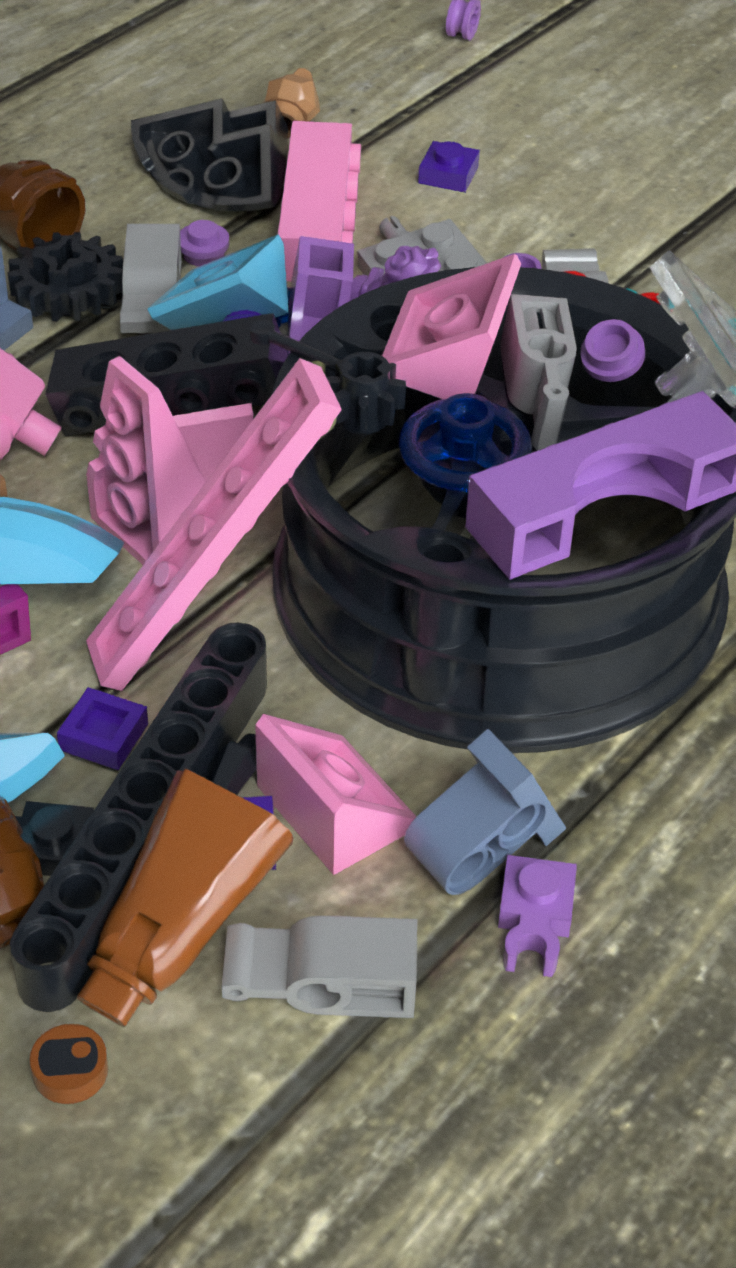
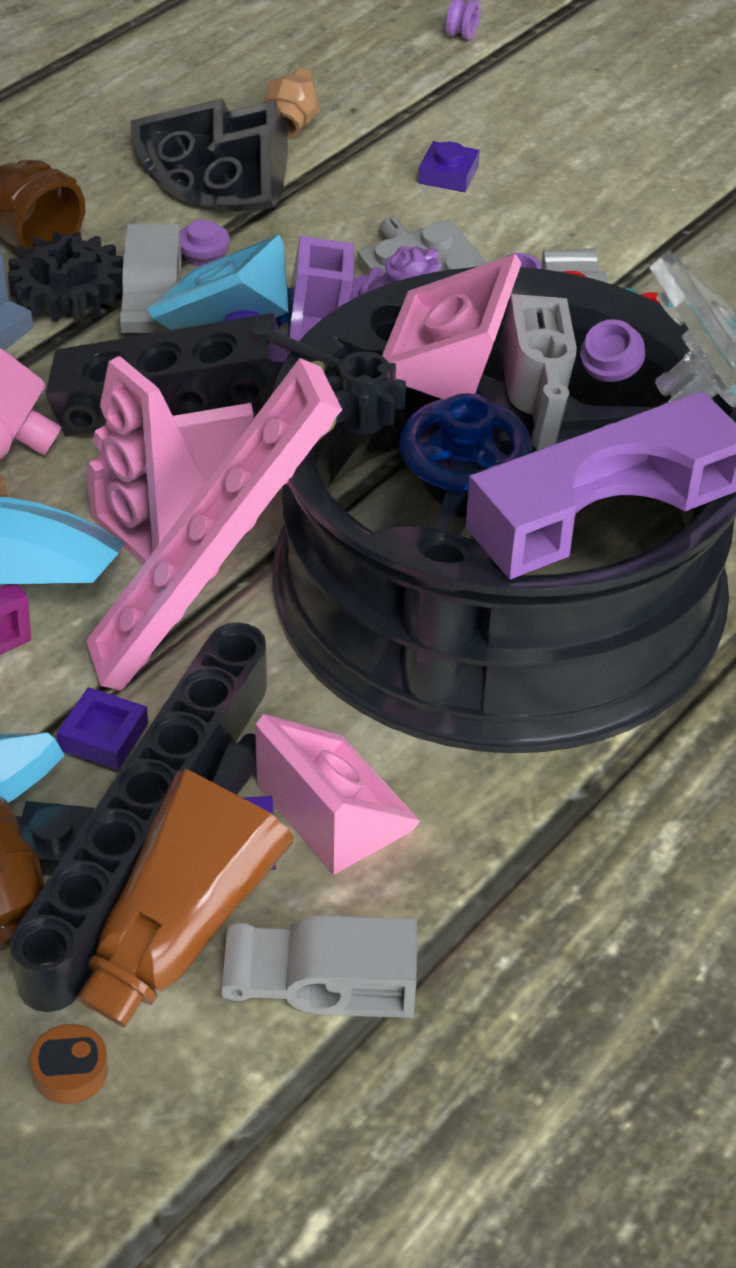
(319, 186): bright pink brick -> none
(481, 818): sand blue tile -> none
(536, 908): medium lavender plate -> none

